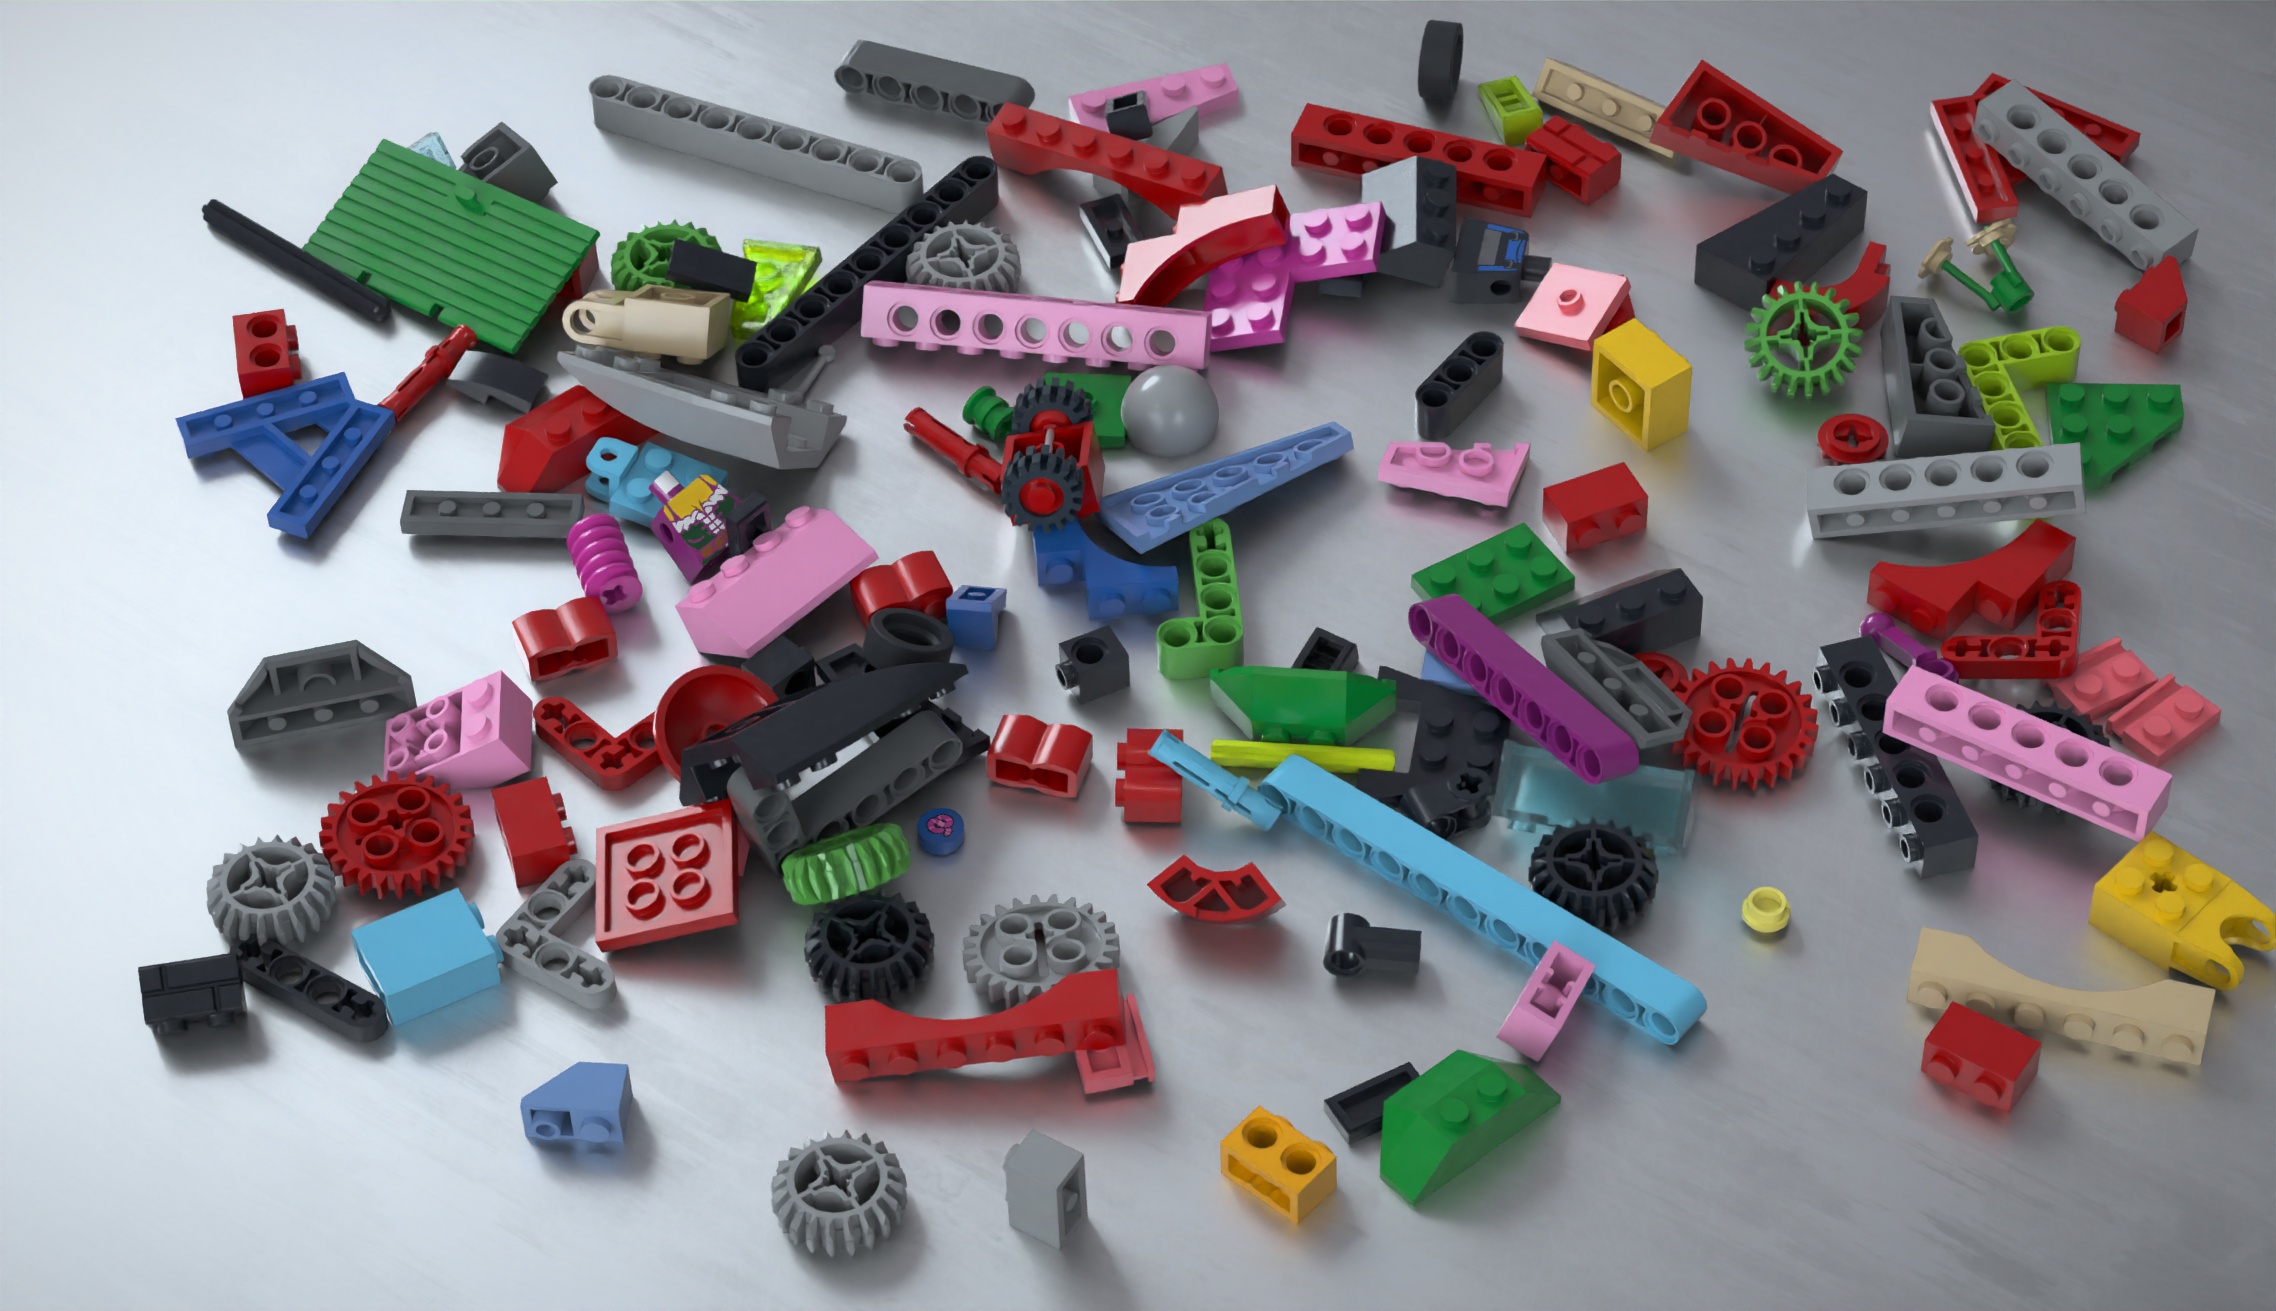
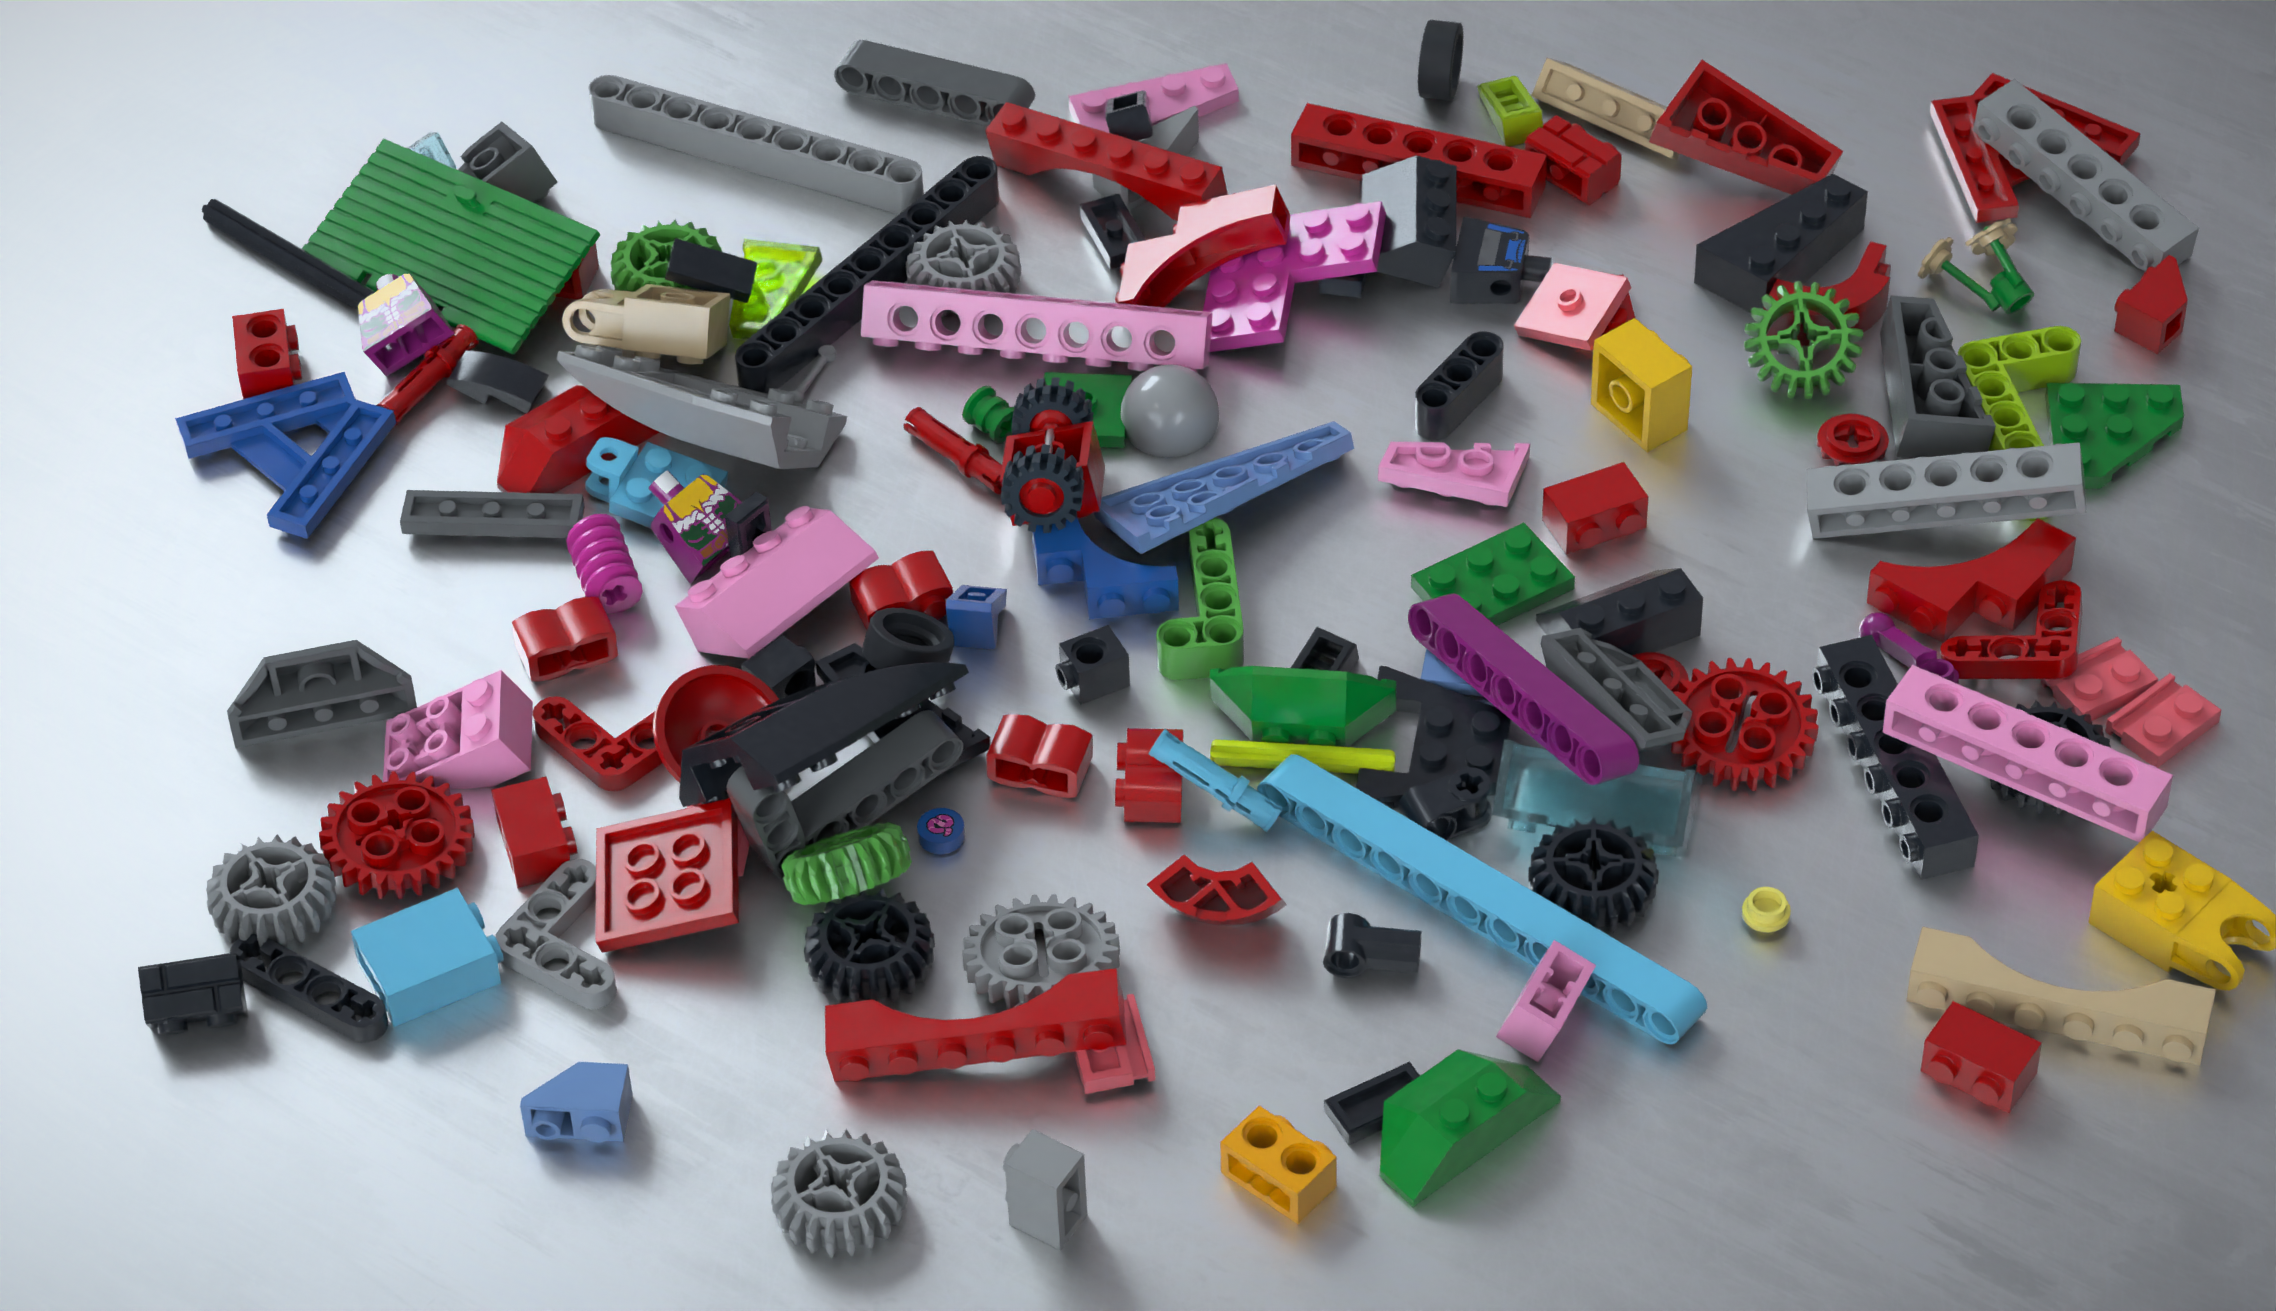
(400, 323): none -> magenta torso

